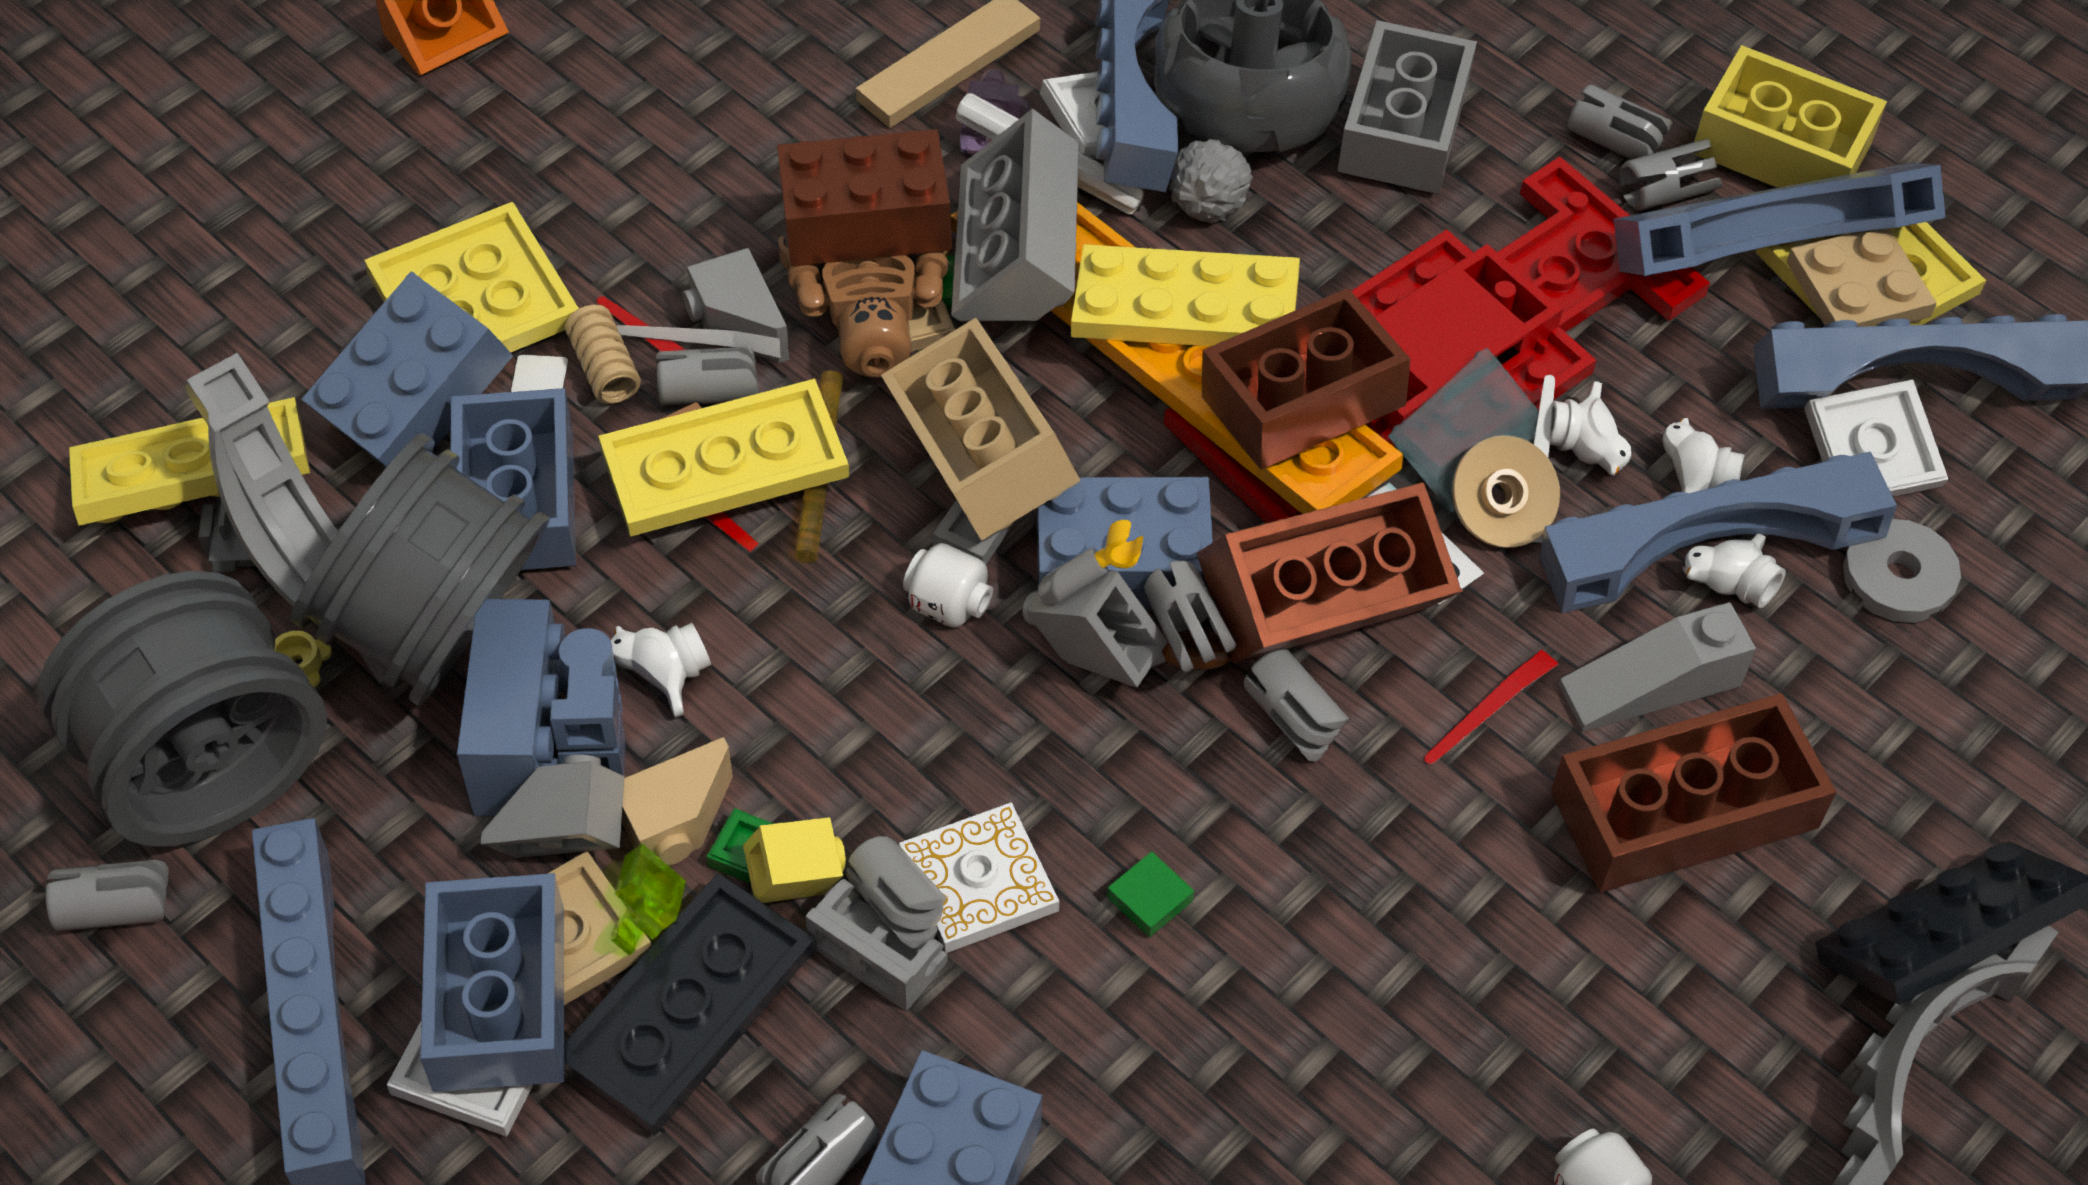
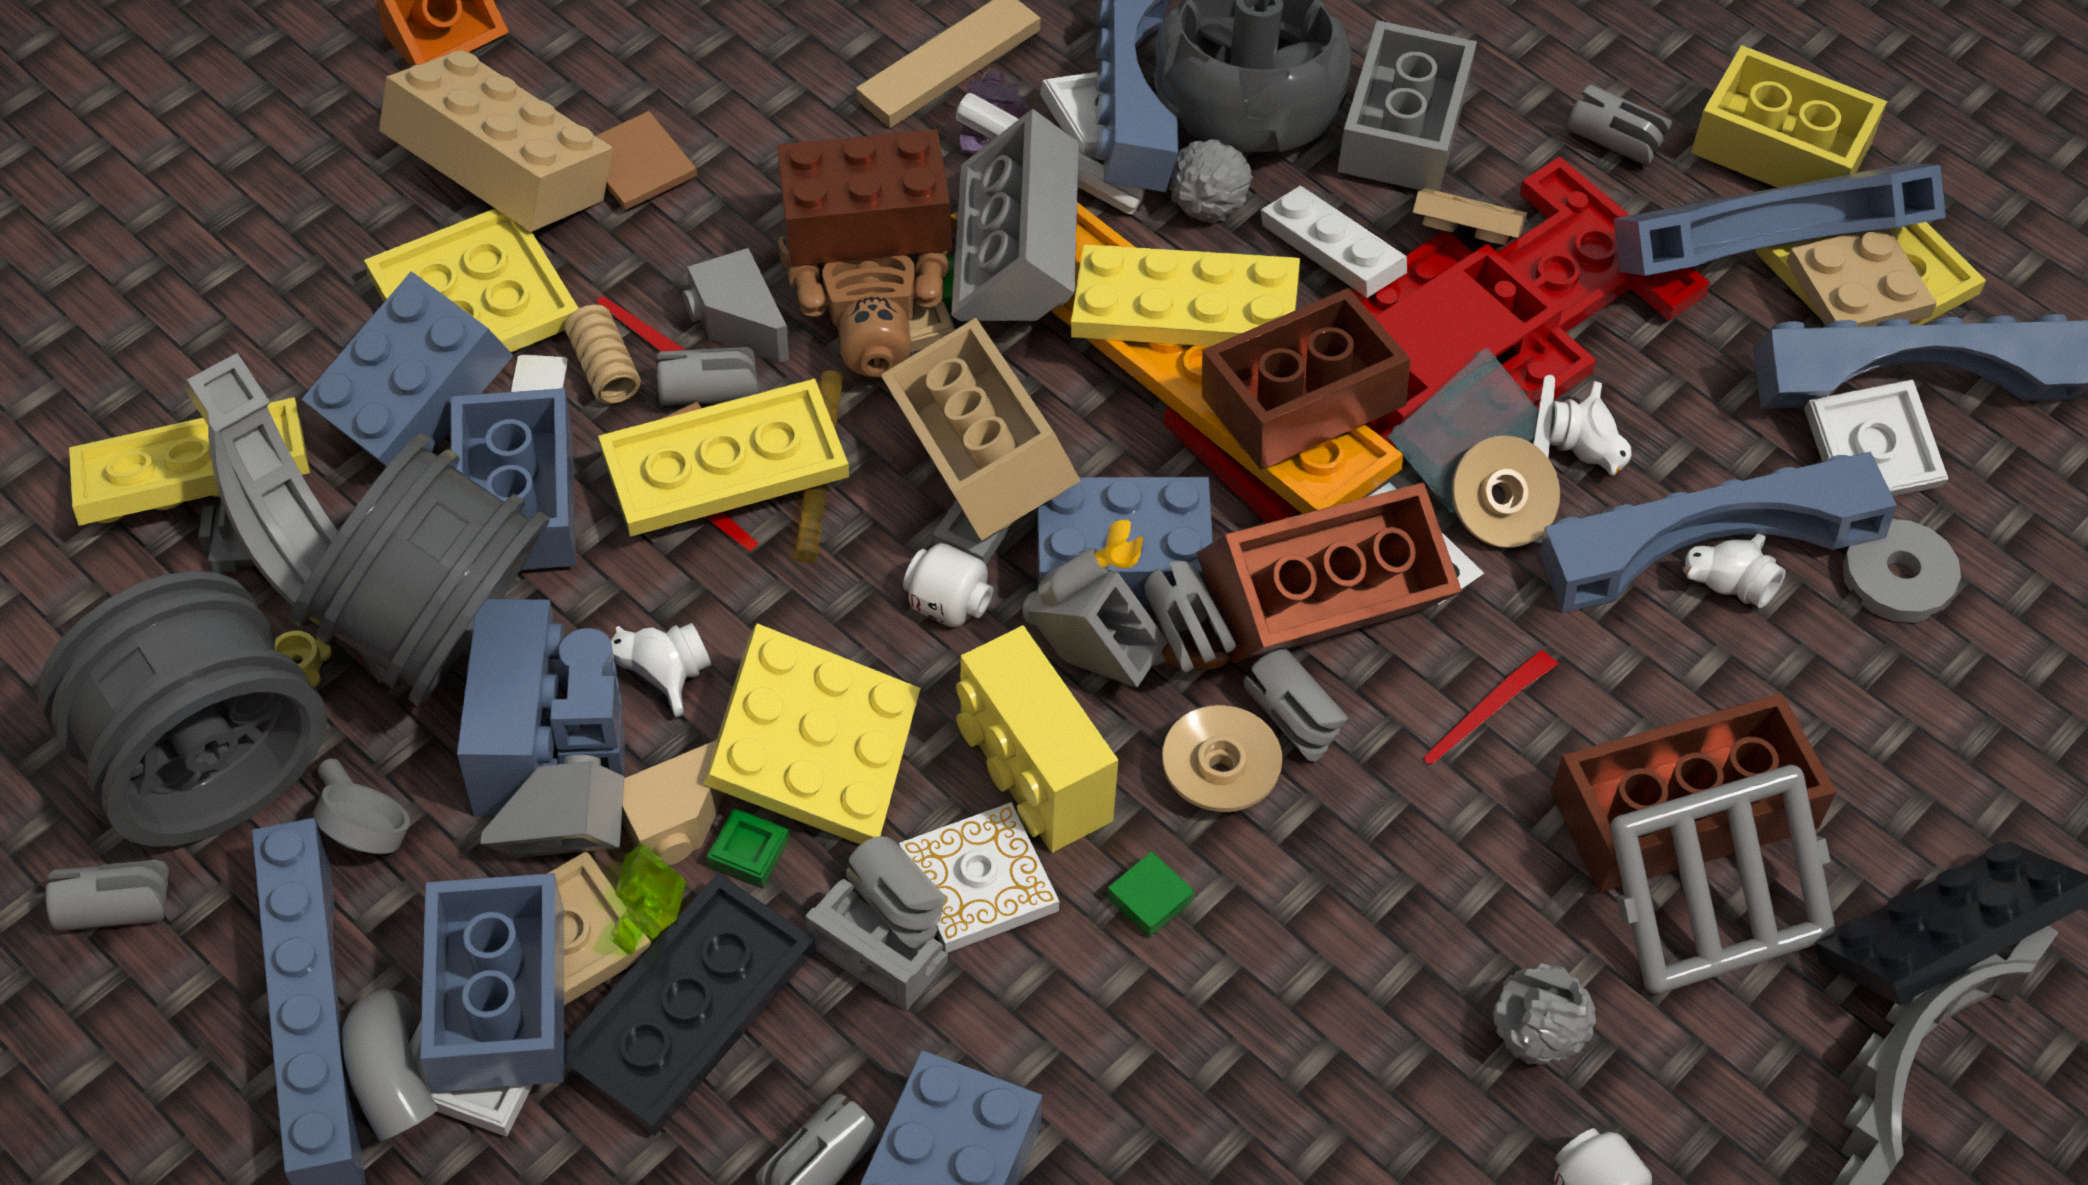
(358, 814): none -> light grey piece
(382, 1063): none -> light grey cylinder
(495, 139): none -> tan brick
(644, 161): none -> medium nougat piece
(758, 343): white sticker -> none
(794, 859): light yellow brick -> none
(812, 736): none -> light yellow plate
(1036, 739): none -> light yellow brick
(1227, 738): none -> tan dish
(1334, 241): none -> white plate
(1447, 211): none -> tan plate
(1544, 1014): none -> light grey piece
(1662, 668): light grey slope -> none
(1663, 177): light grey arm -> none
(1680, 816): none -> light grey bar
(1699, 459): white animal -> none

